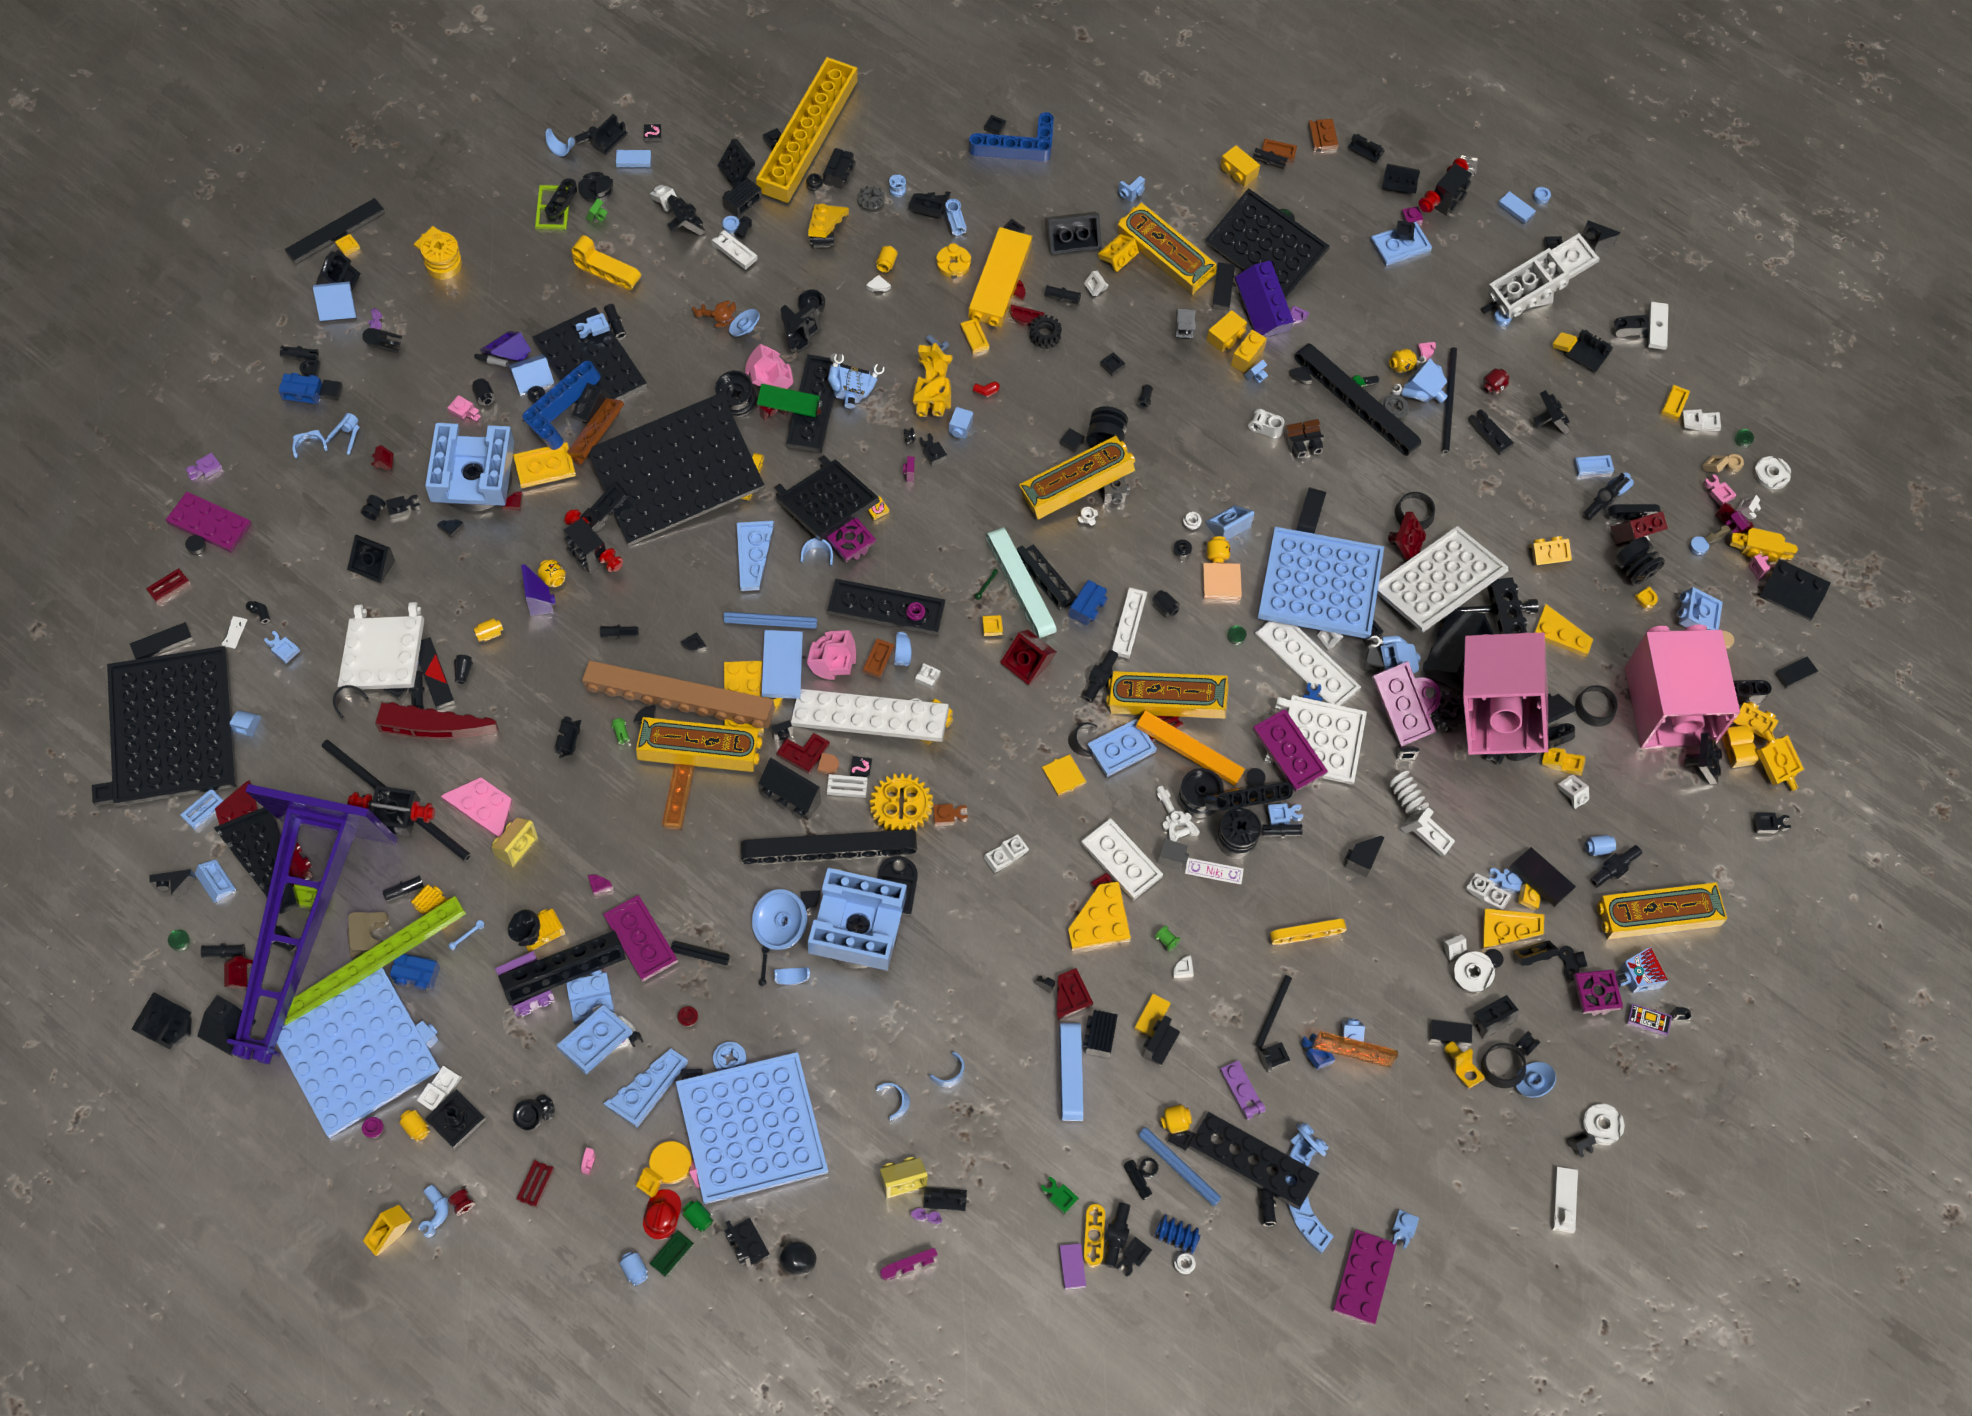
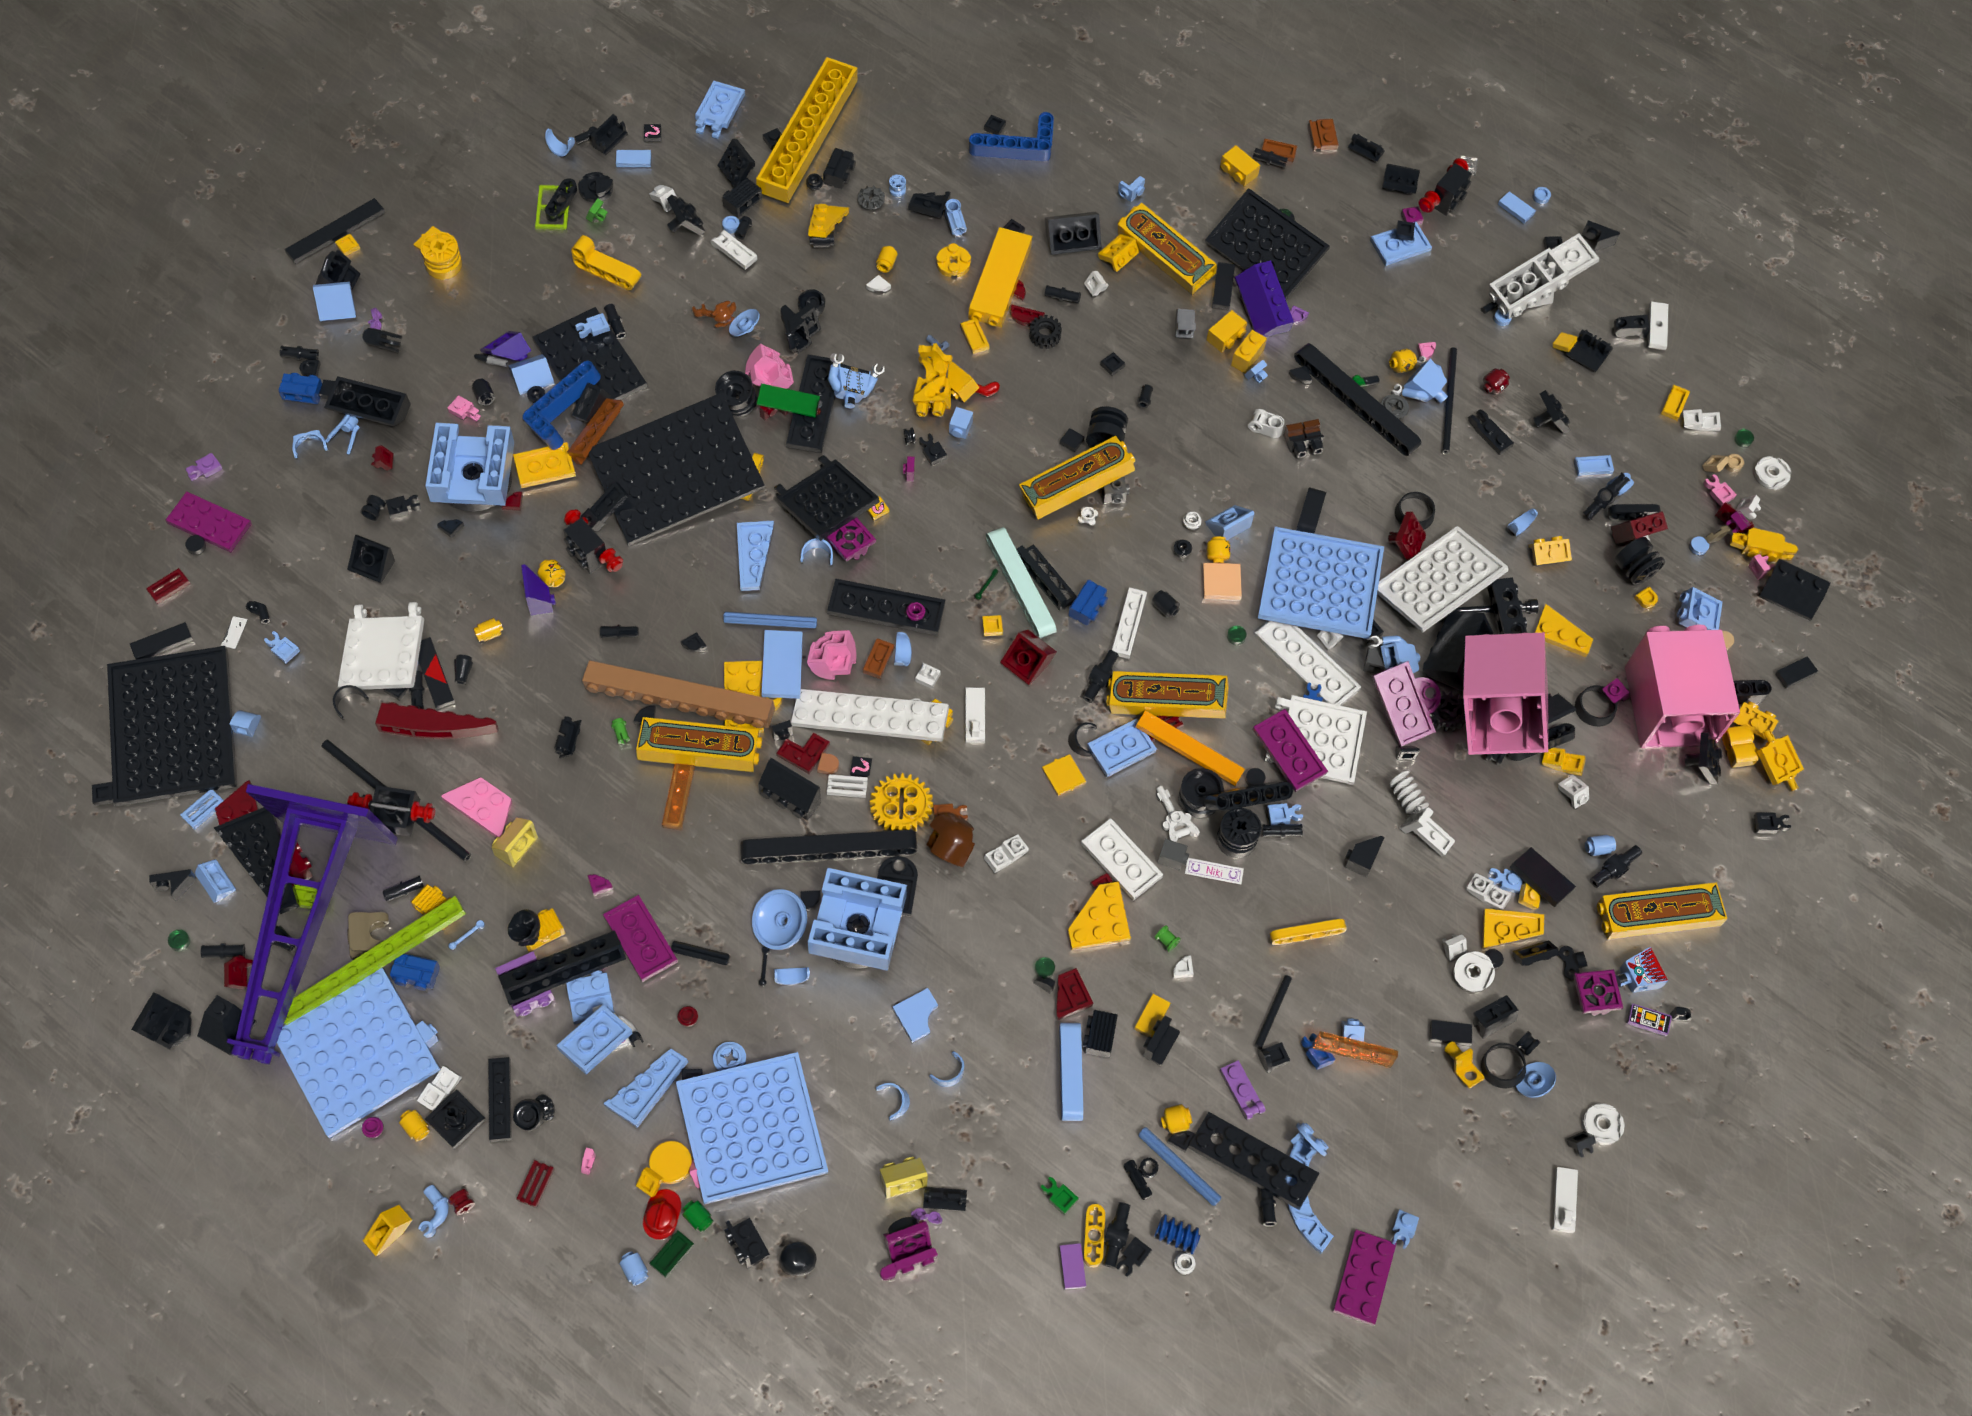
(368, 401): none -> black slope
(499, 1099): none -> black plate
(718, 107): none -> light blue tile
(907, 1238): none -> magenta piece
(914, 1014): none -> light blue tile
(951, 838): none -> reddish brown brick
(961, 383): none -> yellow slope
(975, 715): none -> white hinge
(1045, 967): none -> clear green tile
(1522, 522): none -> light blue helmet
(1616, 691): none -> magenta bracket

